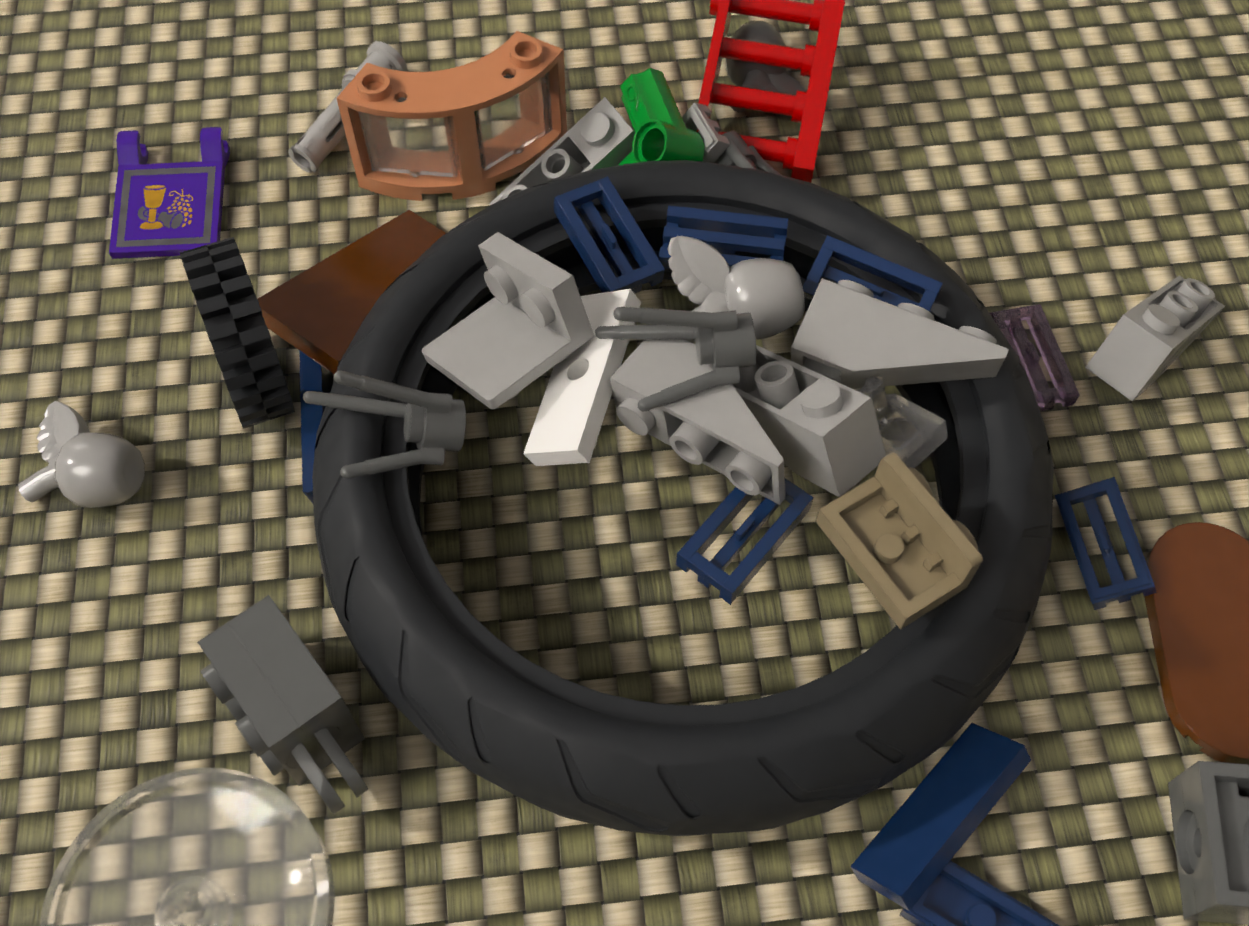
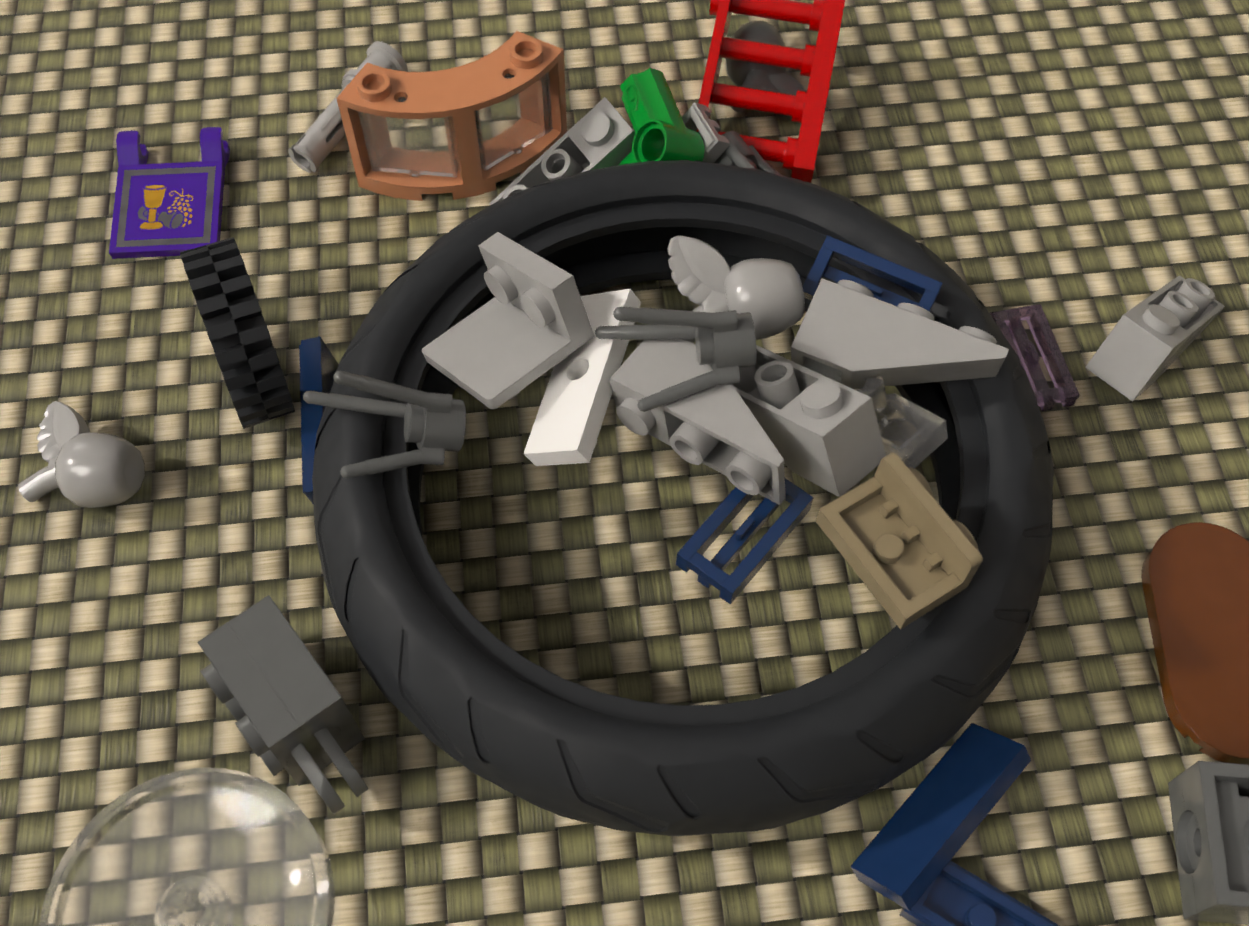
(331, 299): reddish brown tile -> none
(650, 268): dark blue tile -> none
(726, 232): dark blue tile -> none
(1120, 589): dark blue tile -> none

